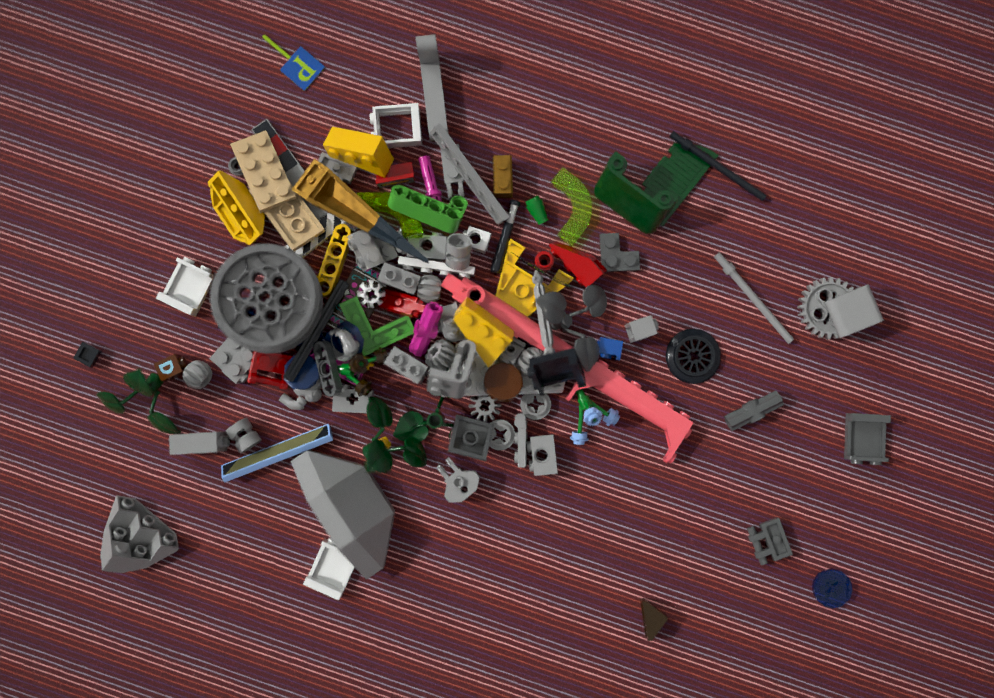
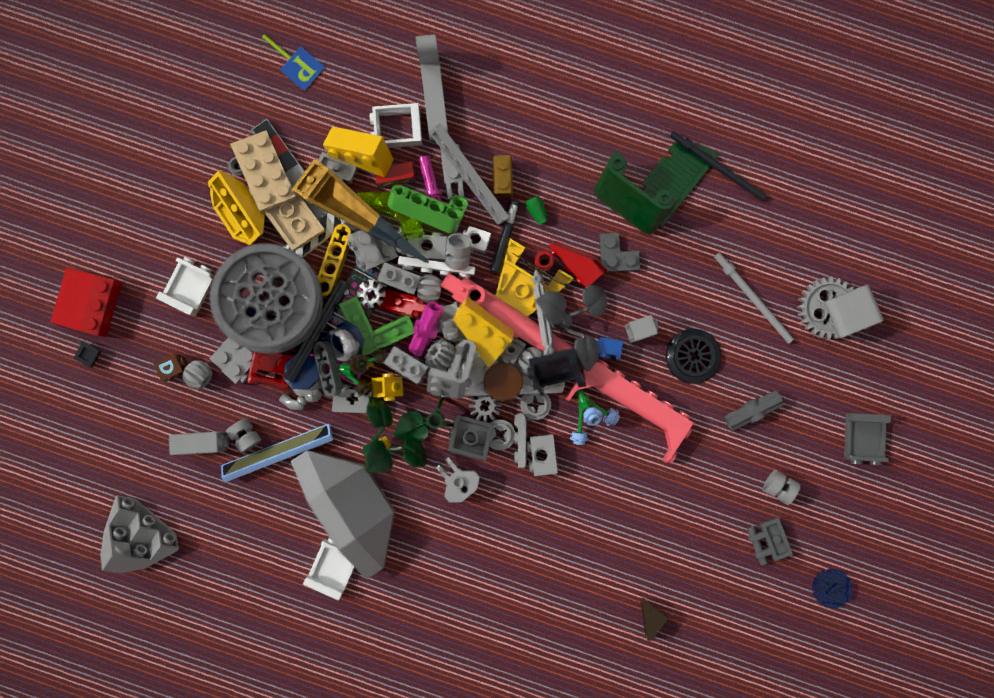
(86, 302): none -> red slope
(147, 387): dark green plant -> none
(387, 387): none -> yellow brick
(581, 205): clear neon green plate -> none
(783, 488): none -> light grey wheel

